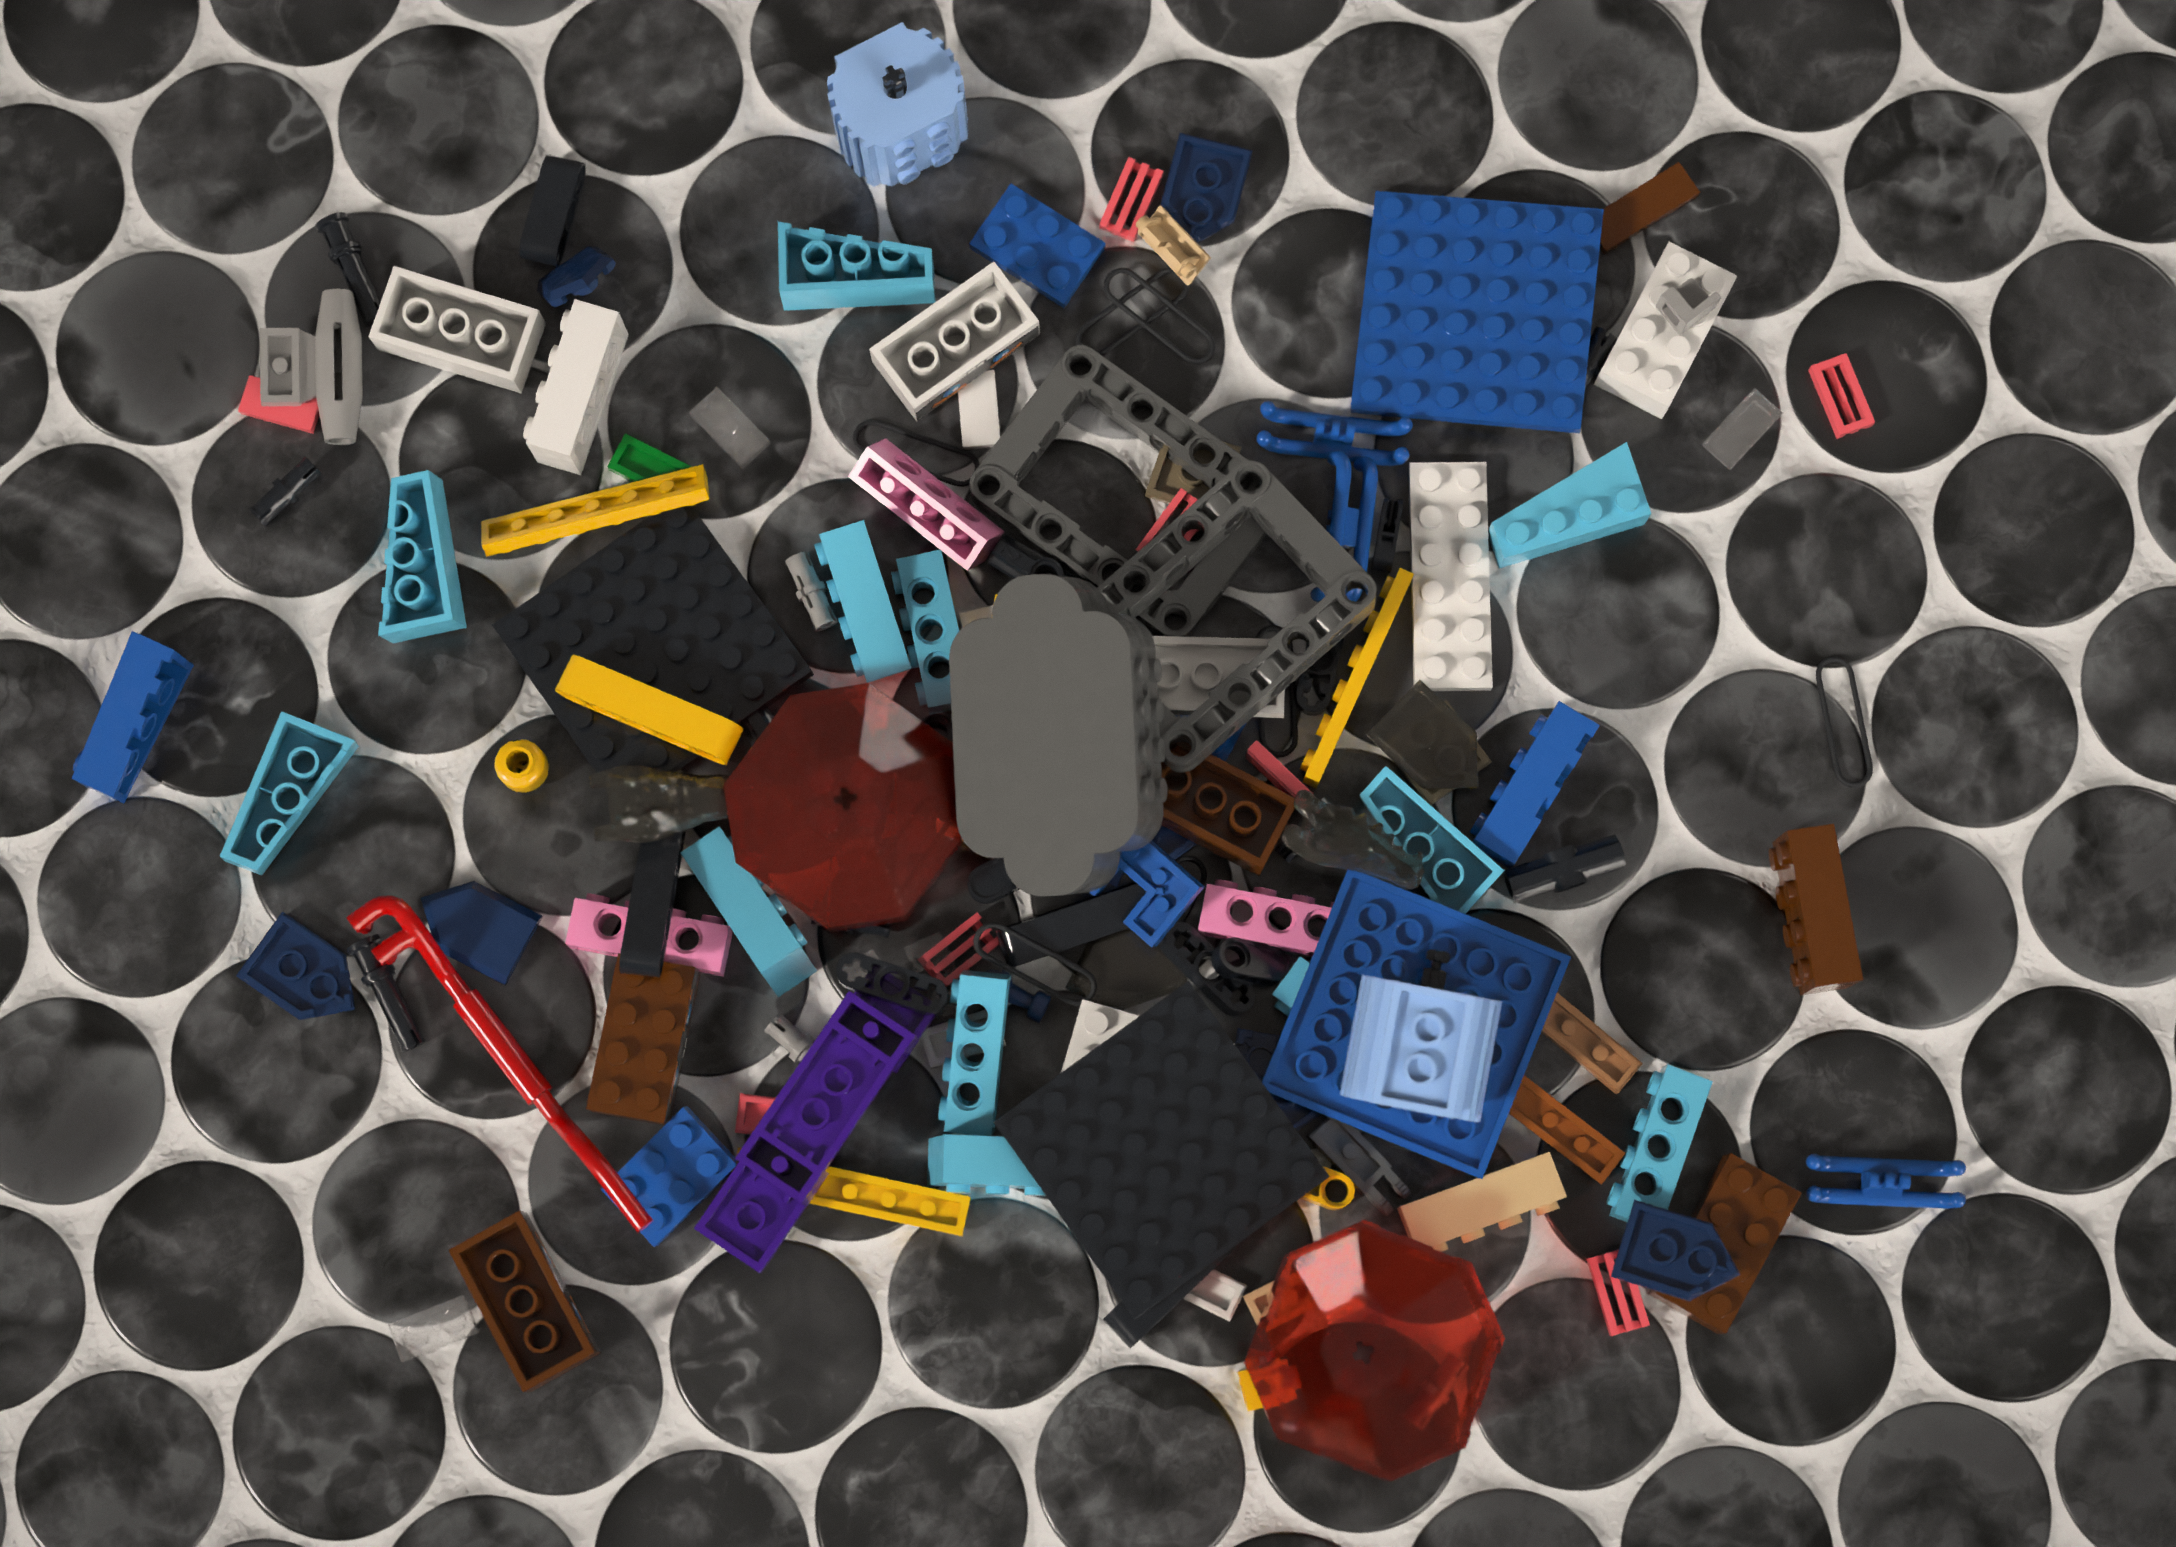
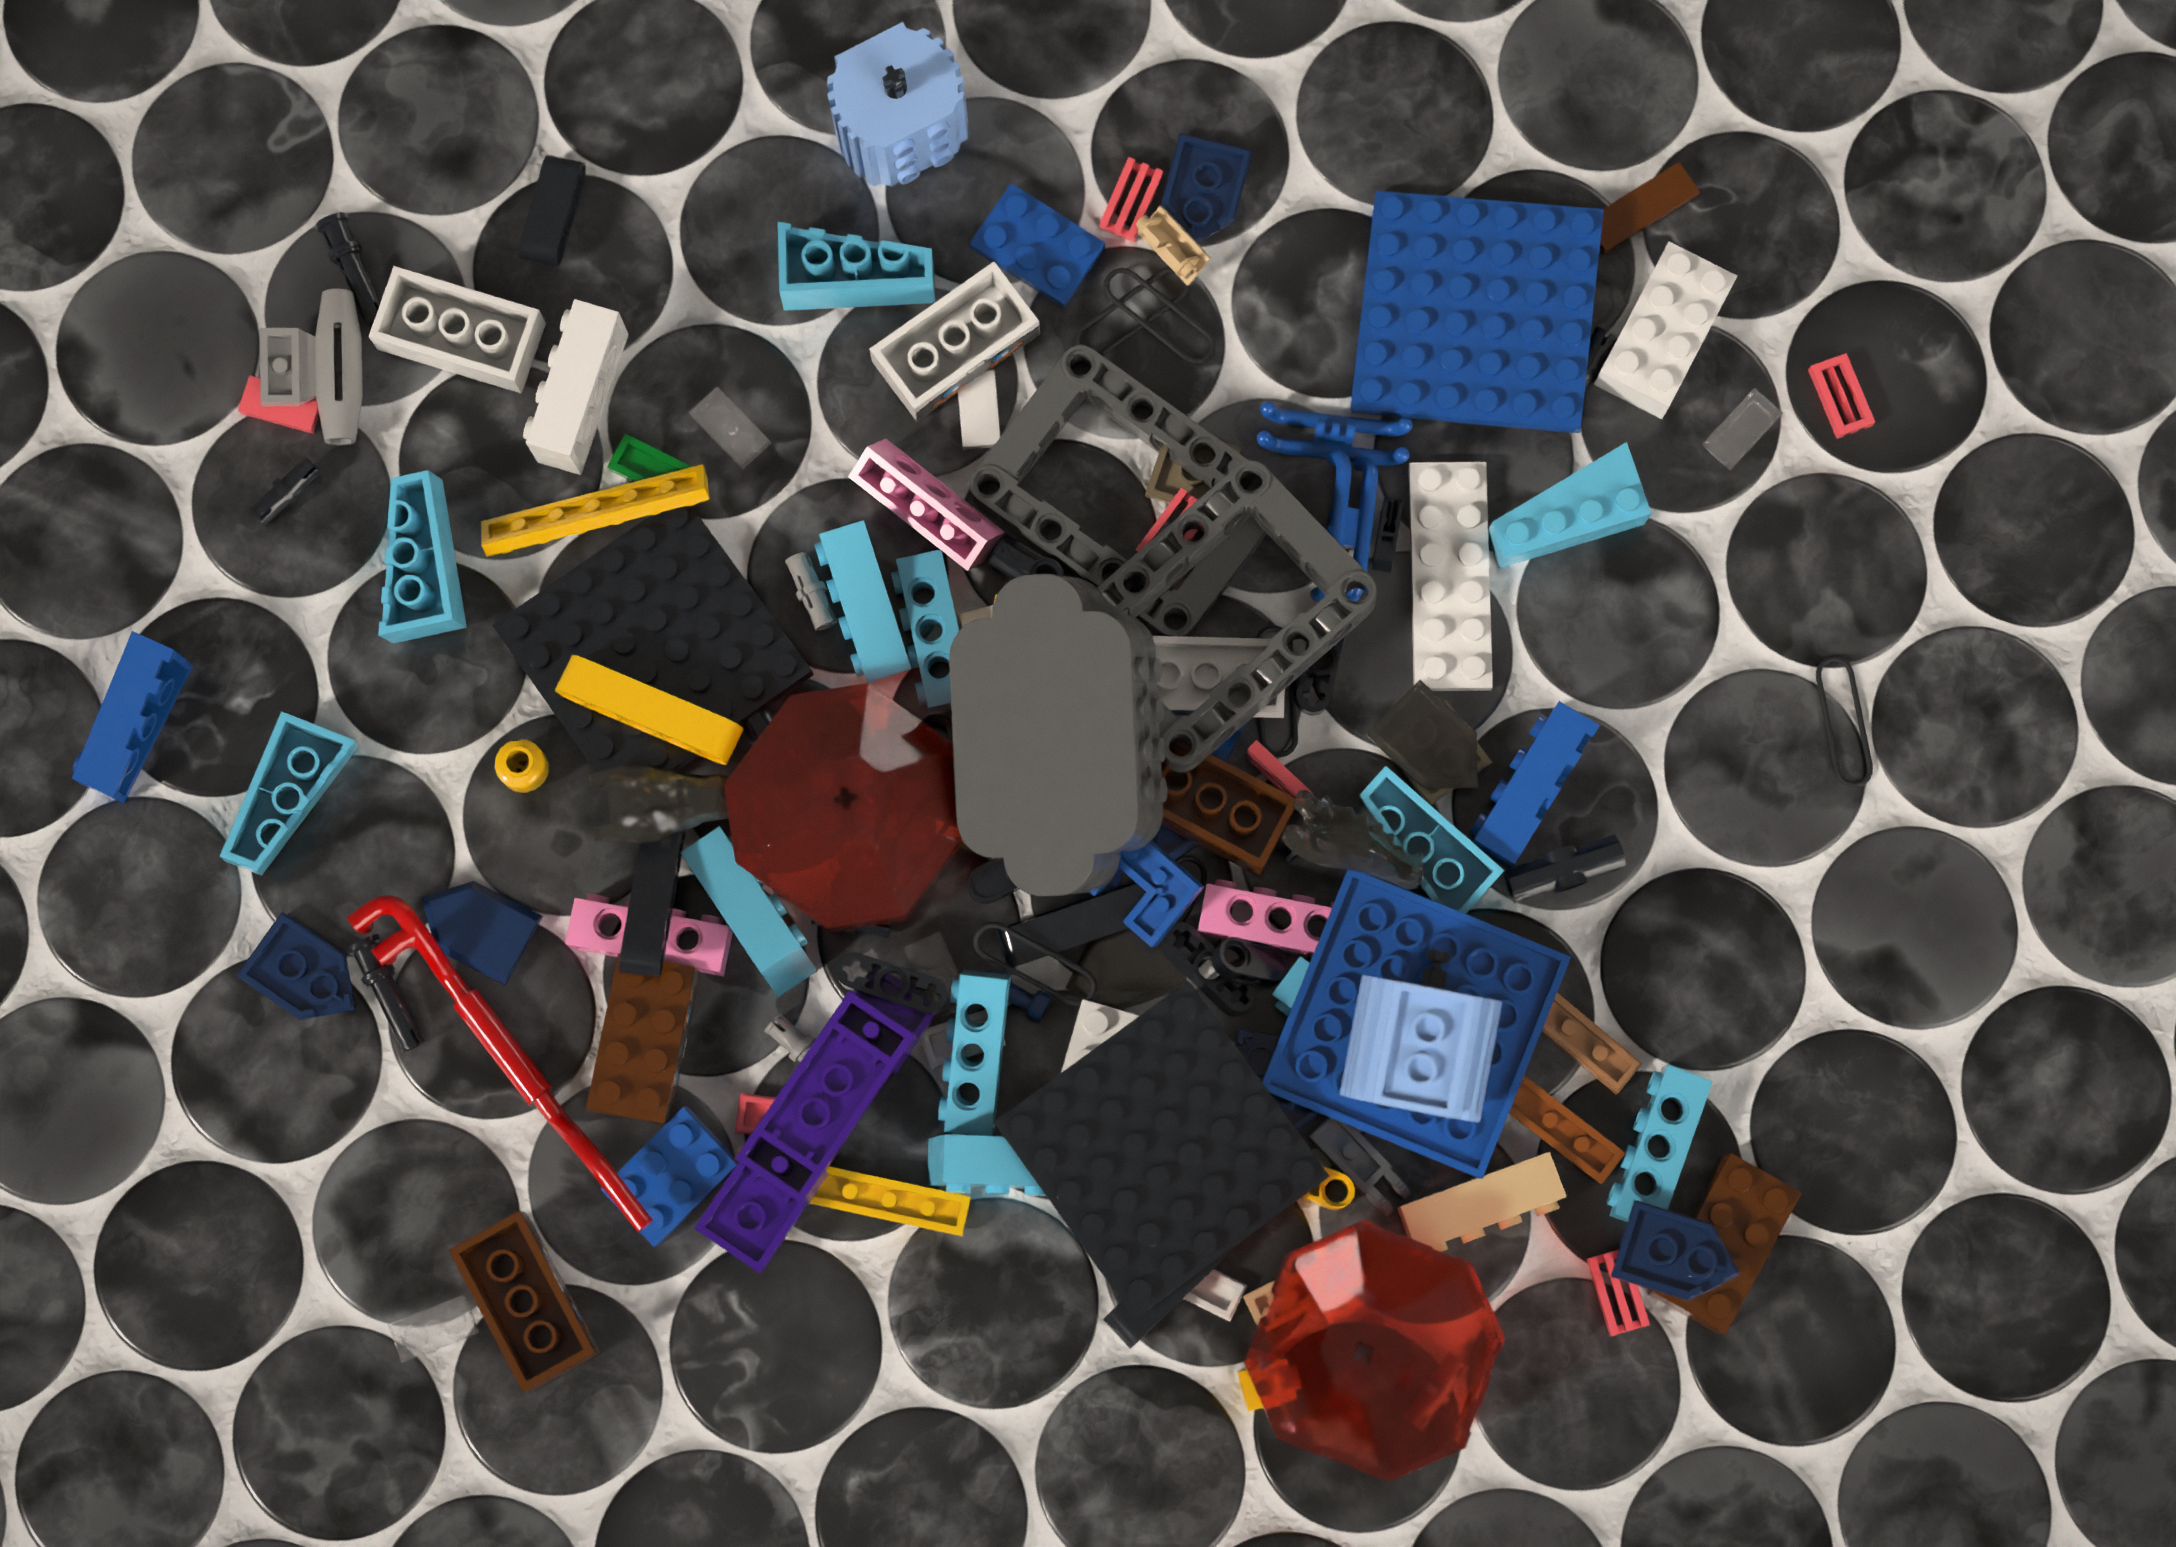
(575, 276): dark blue tile -> none
(921, 438): black piece -> none
(934, 970): coral tile -> none
(1349, 691): yellow plate -> none
(1686, 305): light grey panel -> none
(1815, 910): reddish brown brick -> none
(1884, 1182): blue piece -> none

